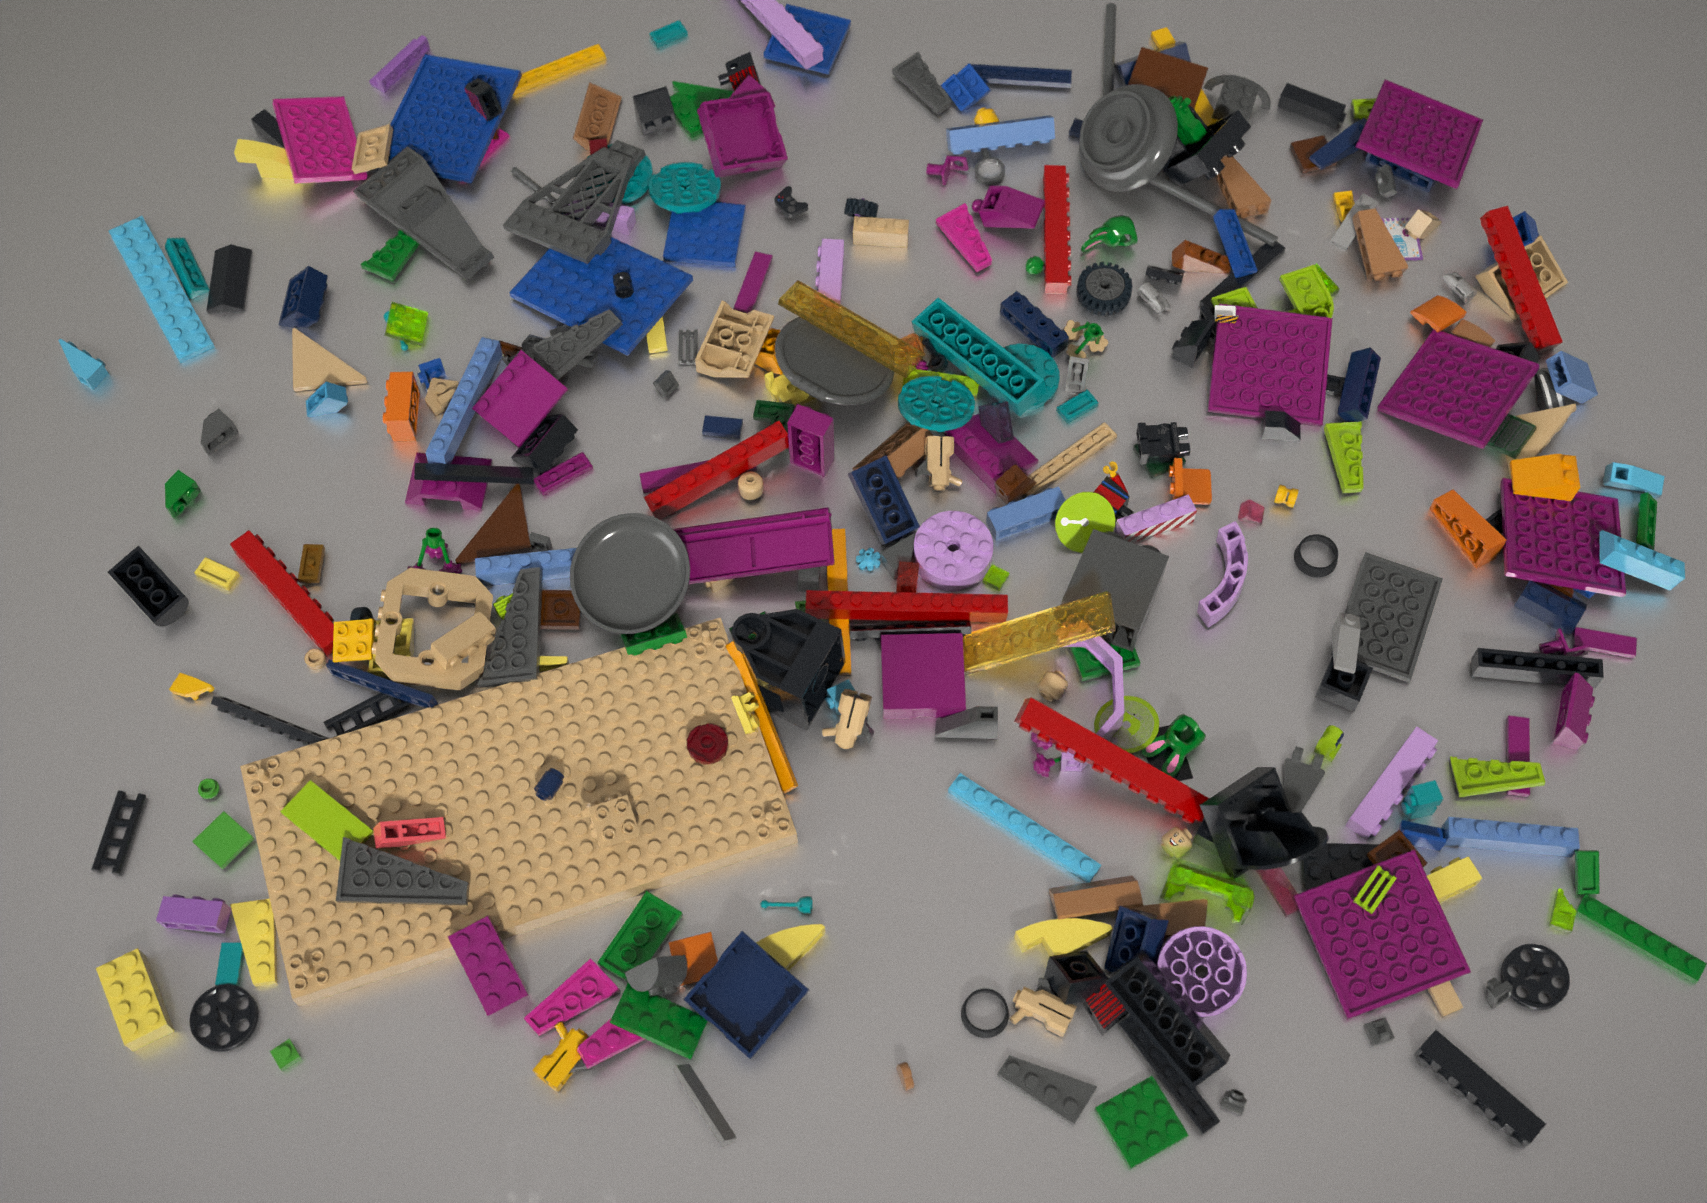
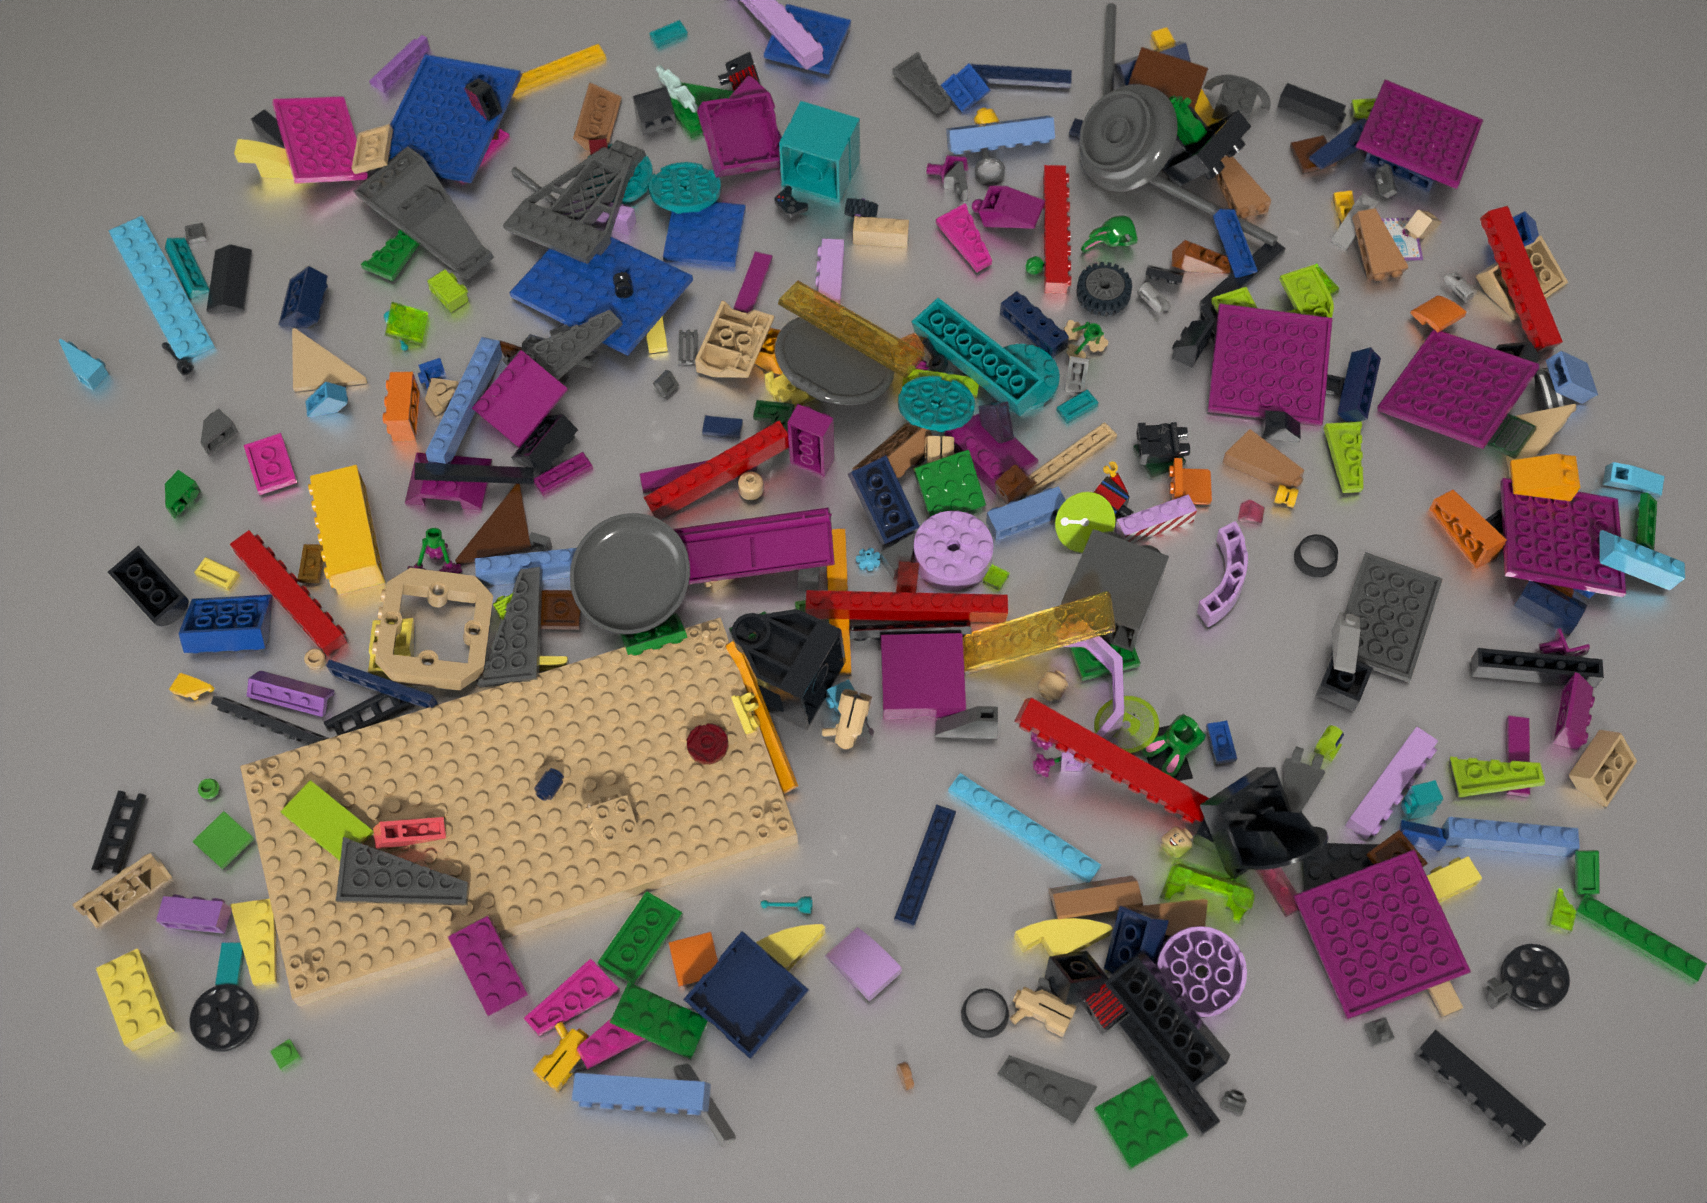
(123, 889): none -> tan piece
(183, 365): none -> black hinge
(195, 233): none -> dark grey tile
(226, 624): none -> blue slope
(270, 464): none -> dark pink plate
(289, 693): none -> medium lavender panel
(346, 530): none -> yellow brick
(355, 637): yellow plate -> none
(447, 290): none -> lime brick
(463, 641): tan brick -> none
(641, 1092): none -> medium blue brick
(659, 974): dark grey brick -> none
(675, 91): none -> light aqua piece
(820, 151): none -> teal piece
(864, 963): none -> lavender slope
(925, 866): none -> dark blue tile
(949, 484): none -> green plate
(957, 179): none -> dark grey slope
(1221, 742): none -> blue plate
(1225, 314): sticker -> none
(1263, 461): none -> medium nougat slope
(1385, 875): lime tile -> none
(1473, 333): medium nougat slope -> none
(1603, 767): none -> tan slope
(1605, 642): magenta tile -> none

